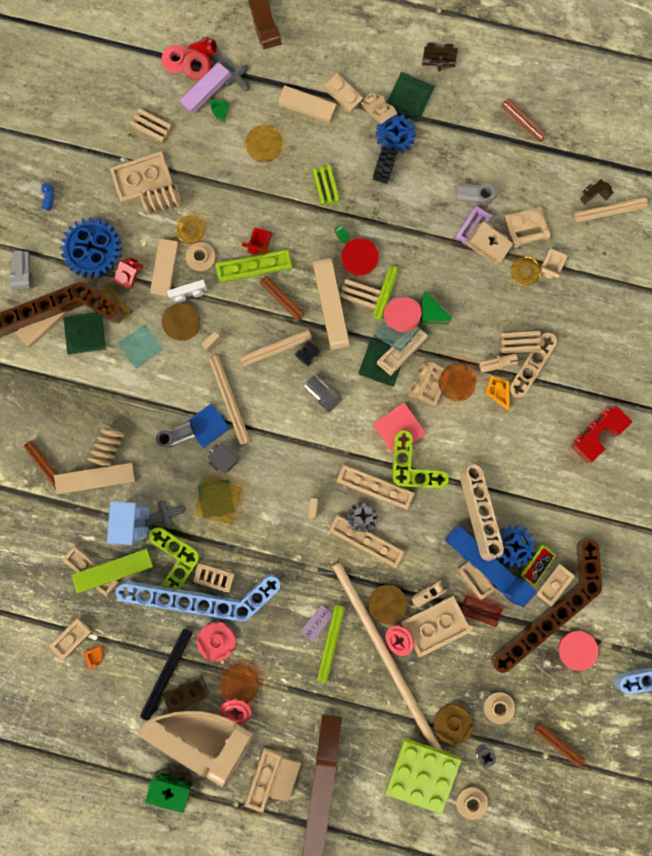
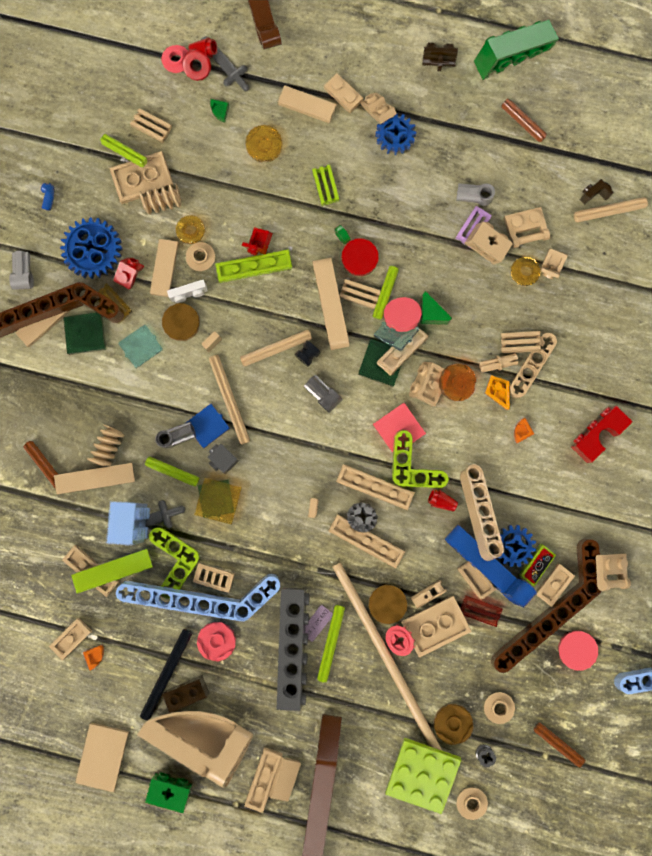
(102, 757): none -> tan tile
(123, 150): none -> lime axle
(172, 471): none -> lime axle
(205, 88): lavender tile -> none
(239, 682): clear orange tile -> none
(243, 714): coral gear -> none
(282, 298): dark orange axle -> none
(286, 699): none -> dark grey brick
(384, 165): black tyre -> none
(410, 96): clear green tile -> none
(442, 501): none -> red cone
(515, 47): none -> wedge
(522, 430): none -> orange tile
(612, 564): none -> tan plate

